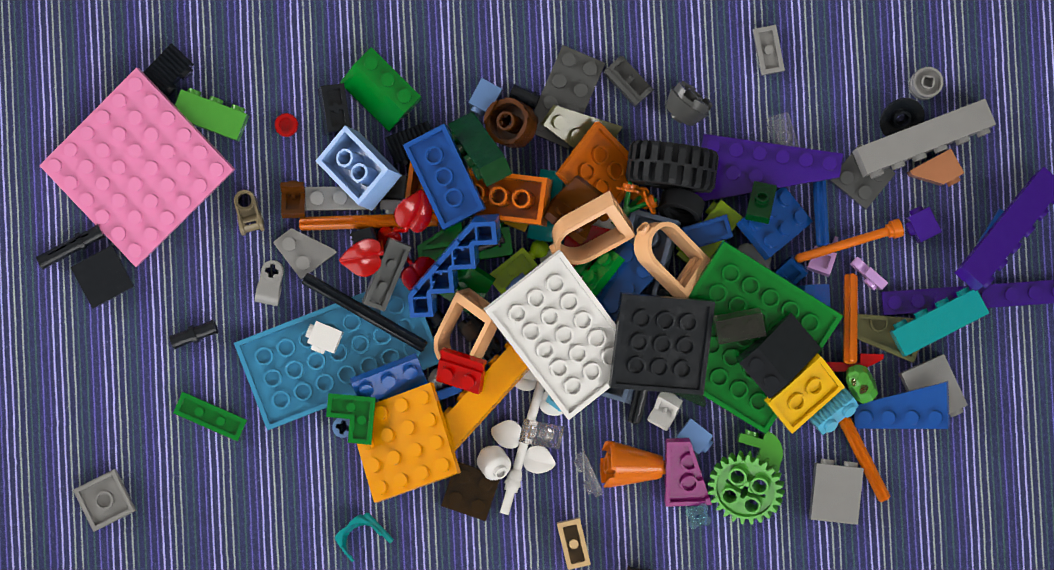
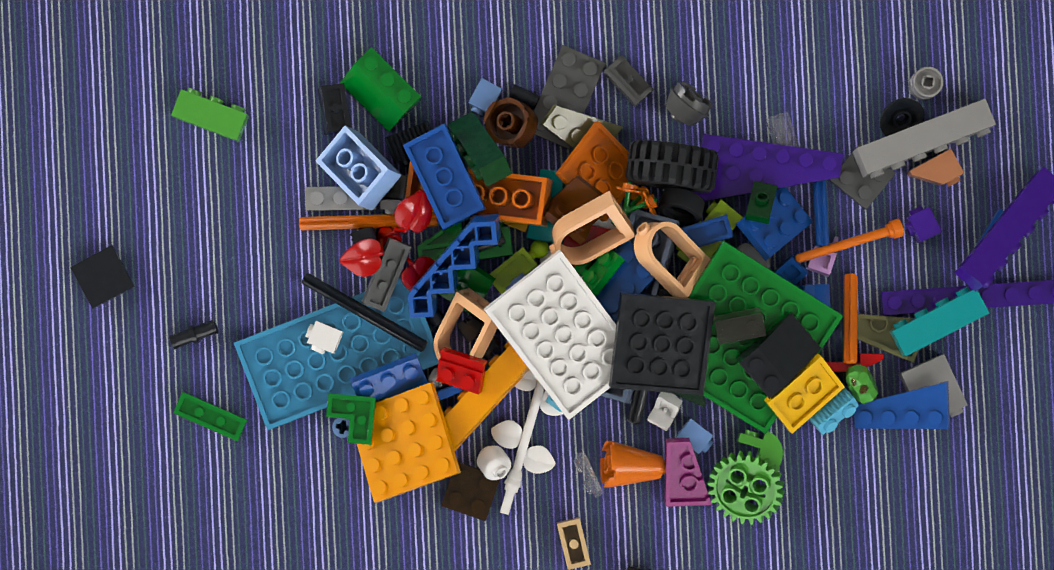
(71, 246): black pin -> none
(104, 500): light grey plate -> none
(137, 167): bright pink plate -> none
(169, 69): black brick -> none
(248, 214): dark tan piece -> none
(269, 288): light grey piece -> none
(286, 125): red tile -> none
(293, 199): reddish brown bracket -> none
(303, 252): light grey wing -> none
(360, 520): teal helmet -> none
(541, 434): clear plate -> none
(704, 519): clear light blue plate -> none
(768, 50): light grey plate -> none
(836, 492): light grey brick -> none
(864, 459): orange axle -> none
(872, 278): lavender plate -> none

